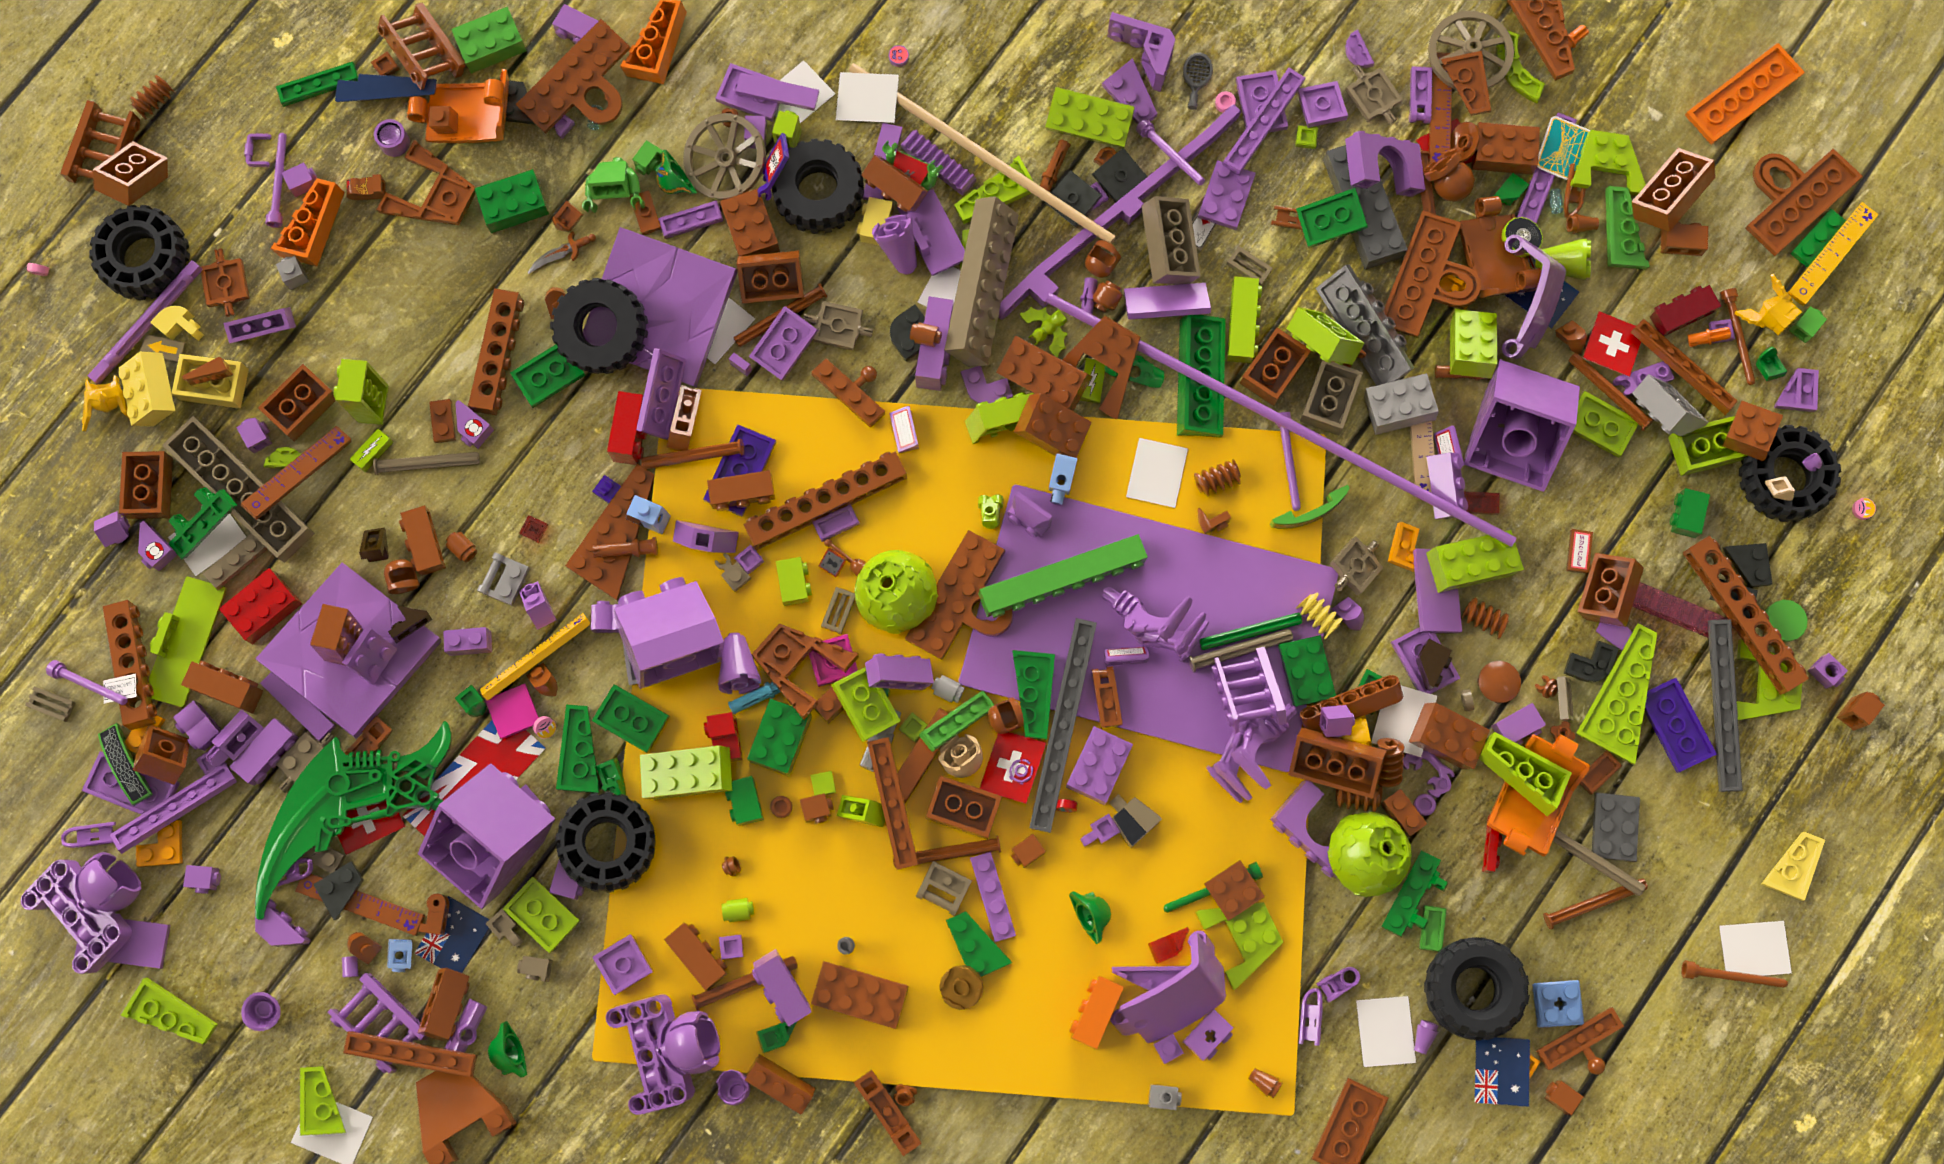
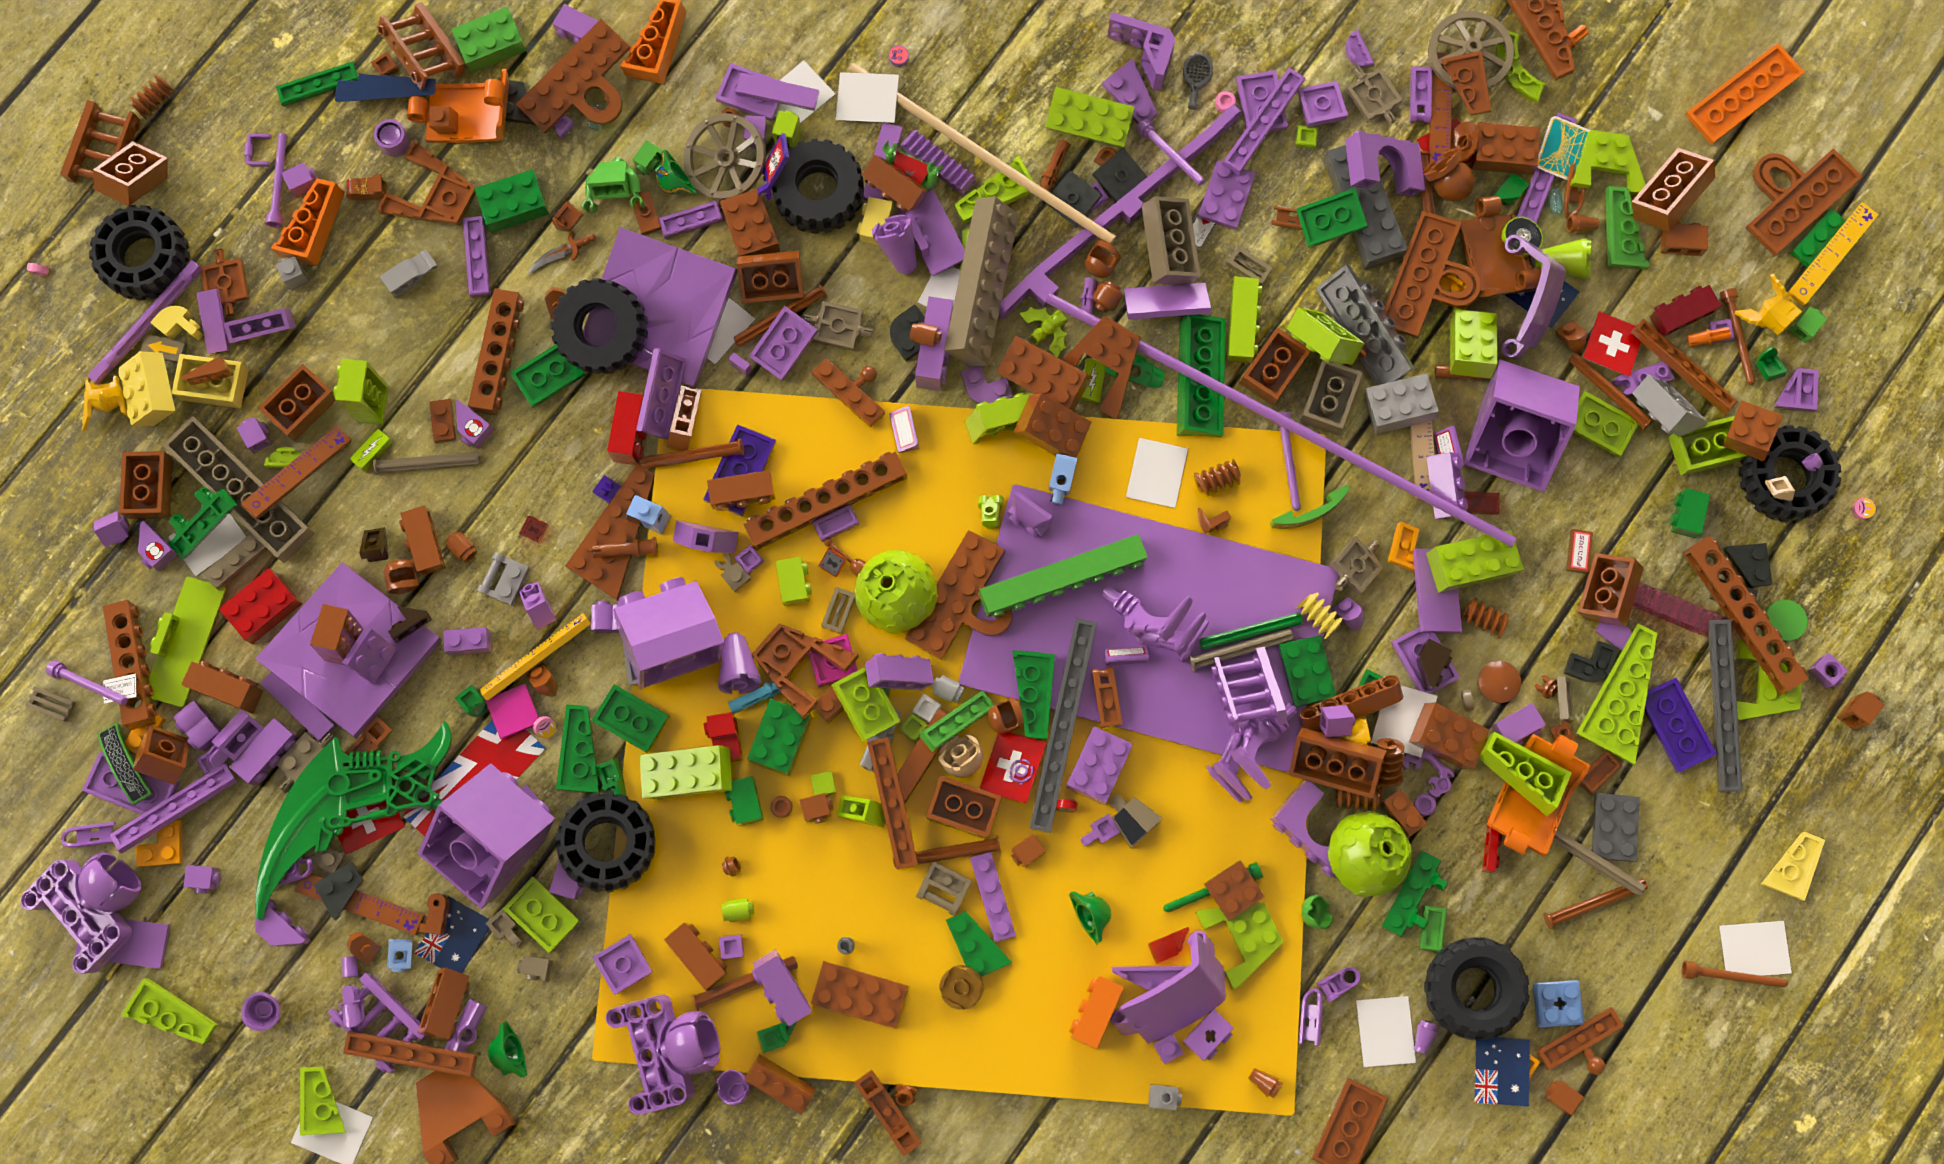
(212, 321): none -> medium lavender tile
(352, 1007): none -> medium lavender arm
(408, 273): none -> light grey piece
(477, 256): none -> medium lavender tile
(926, 708): none -> white tile
(1316, 913): none -> bright green hair

